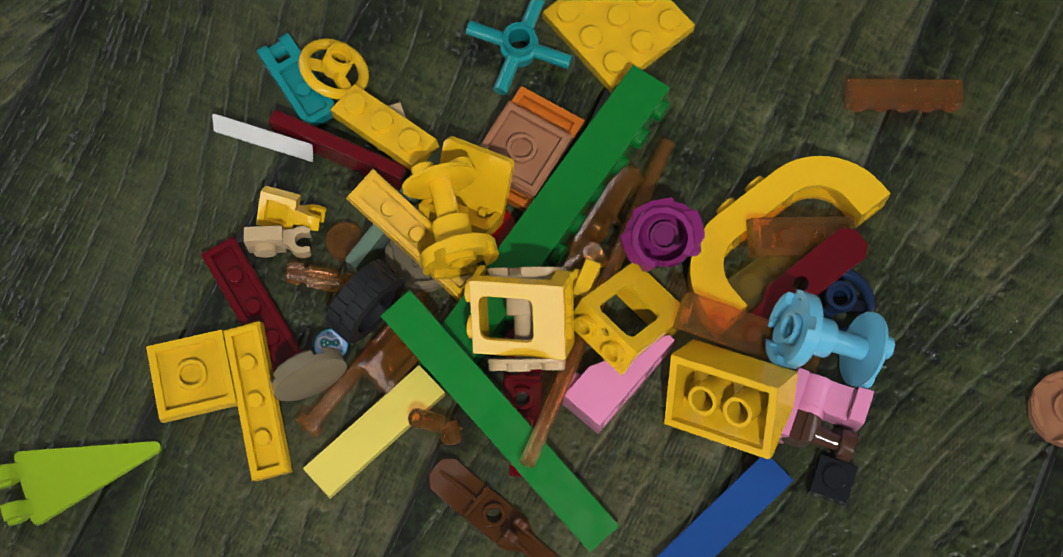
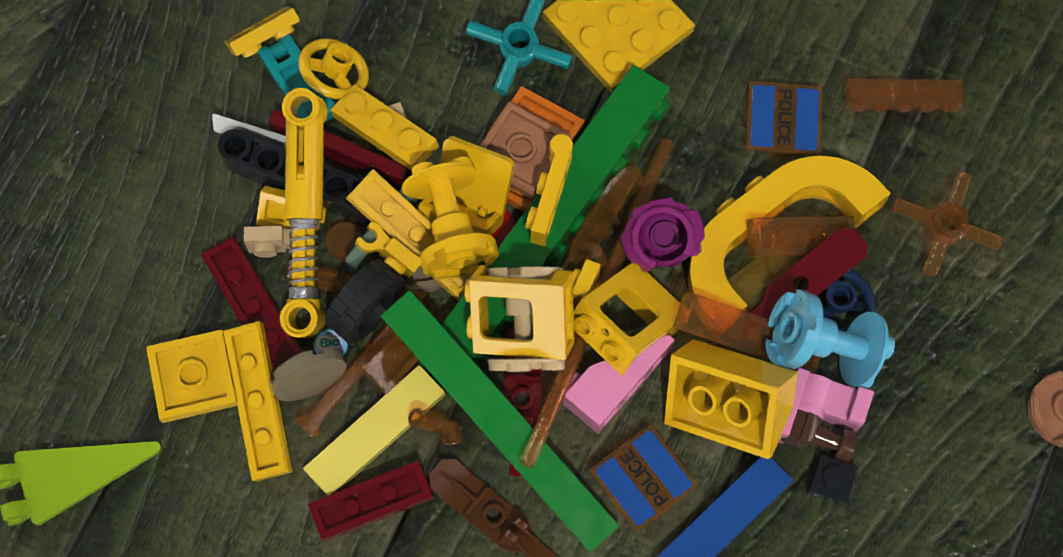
(260, 151): none -> black beam
(276, 25): none -> yellow plate
(303, 207): none -> yellow piece
(370, 501): none -> dark red plate
(391, 250): none -> yellow plate
(551, 188): none -> yellow plate
(643, 478): none -> piece
(784, 119): none -> piece
(957, 215): none -> clear orange bar

